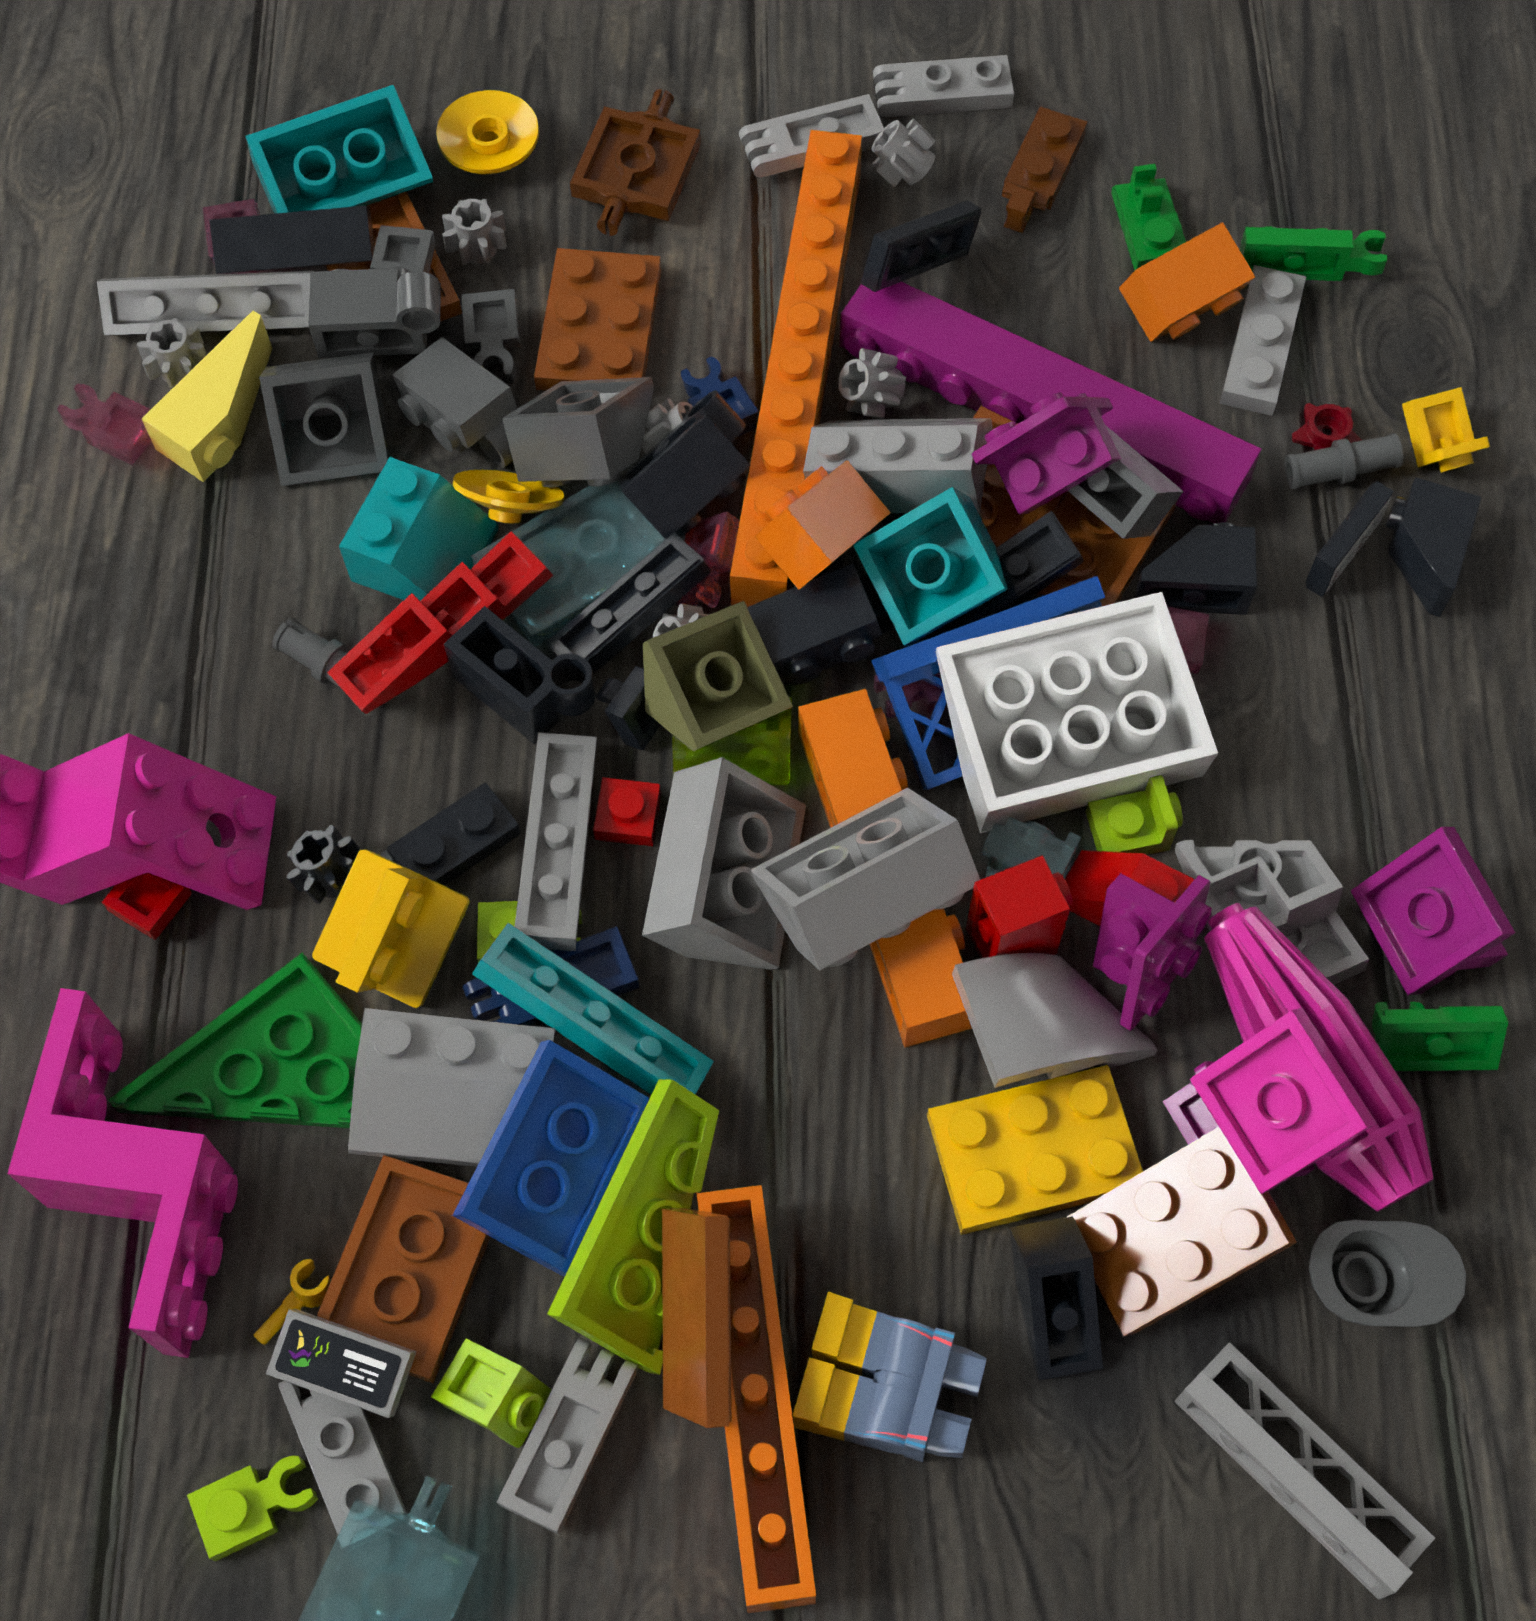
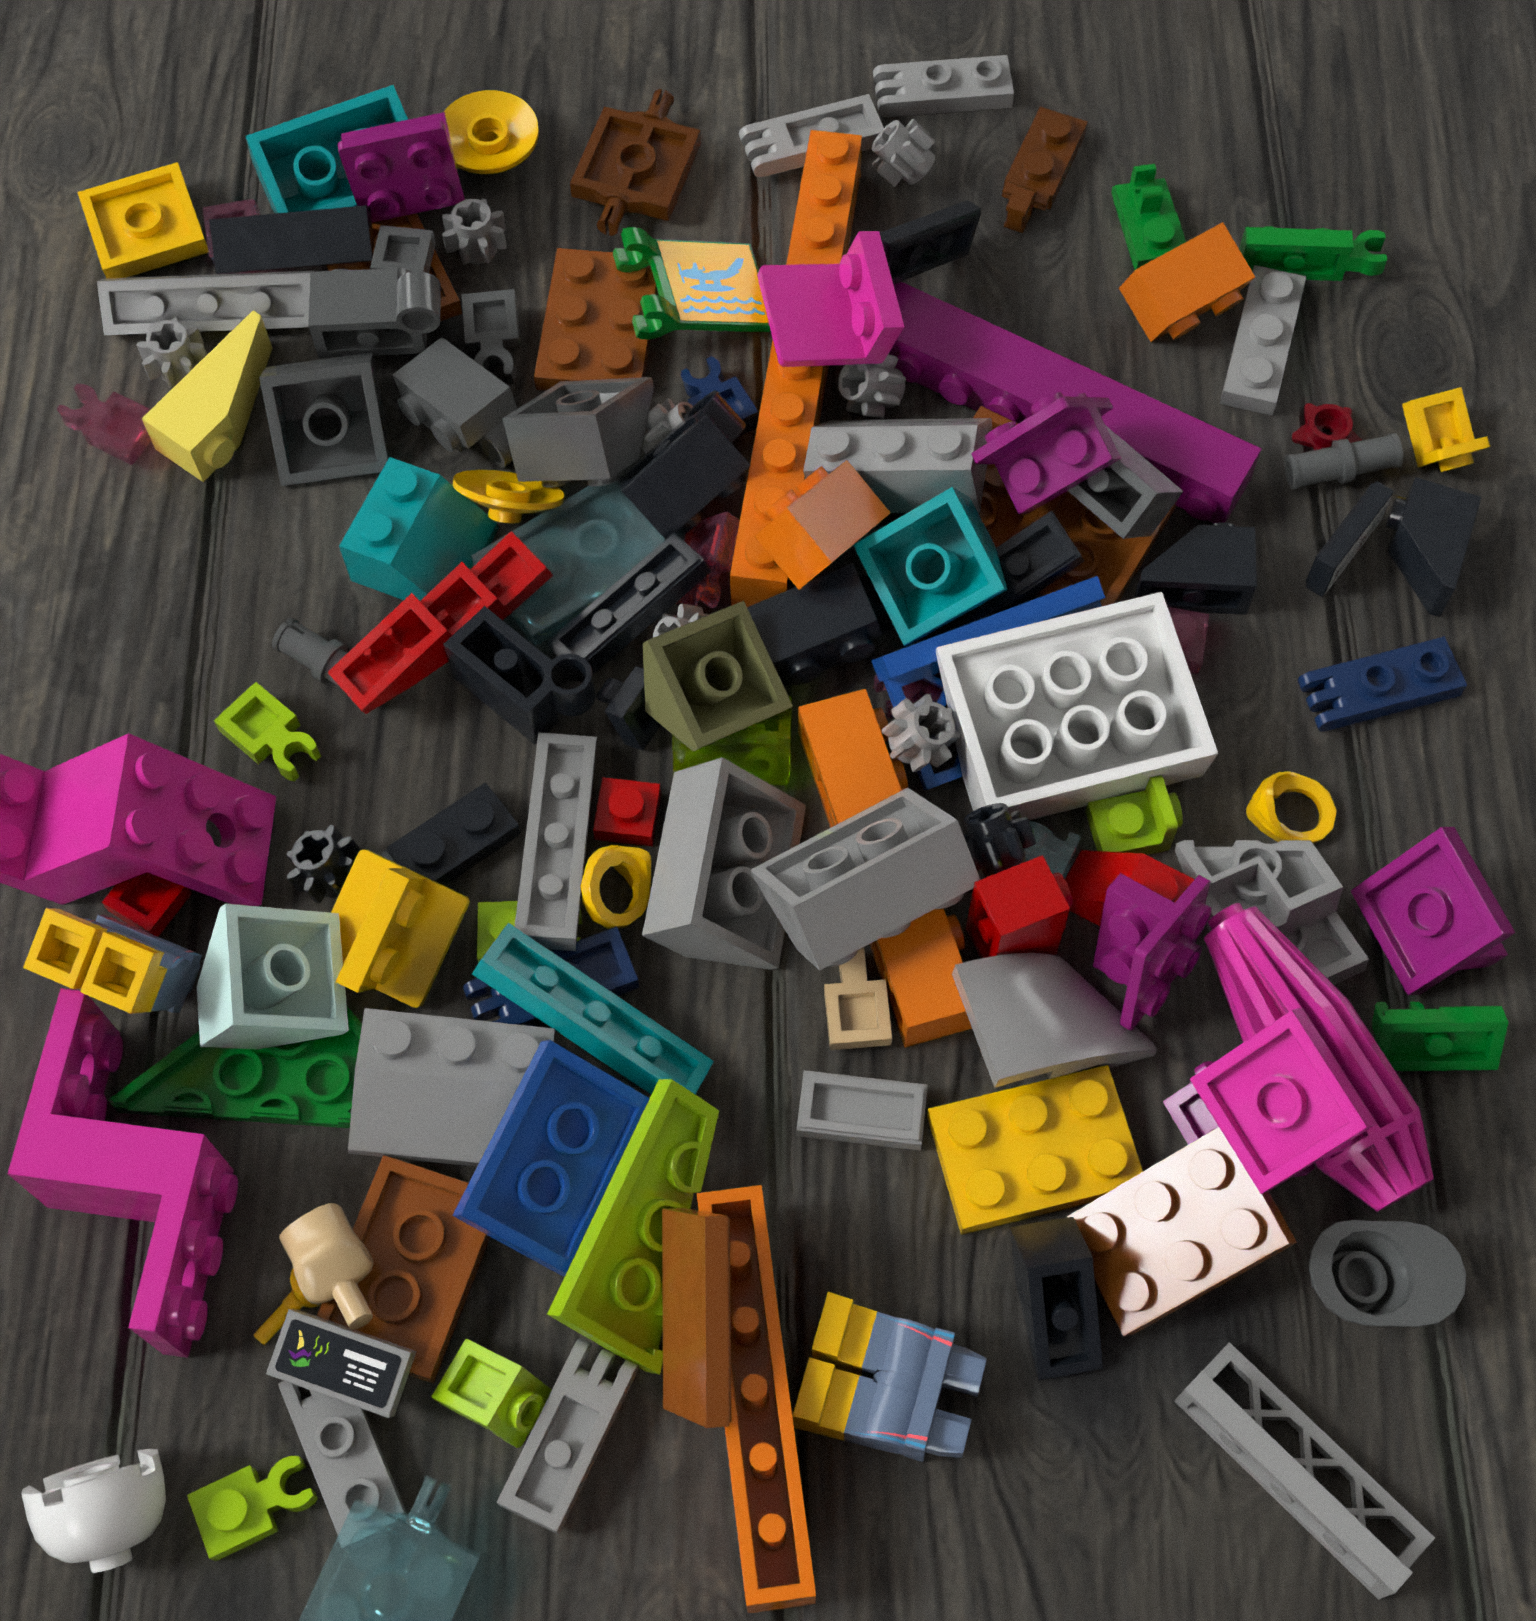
(98, 1510): none -> white cylinder
(113, 962): none -> yellow hips
(143, 222): none -> yellow plate
(265, 727): none -> lime plate
(271, 978): none -> light aqua slope
(329, 1261): none -> tan piece
(402, 167): none -> magenta bracket
(634, 866): none -> yellow piece
(697, 285): none -> flag
(833, 310): none -> dark pink bracket
(857, 1008): none -> tan plate
(862, 1110): none -> light grey tile
(921, 733): none -> light grey gear
(997, 838): none -> black gear
(1262, 807): none -> yellow piece
(1383, 684): none -> dark blue hinge

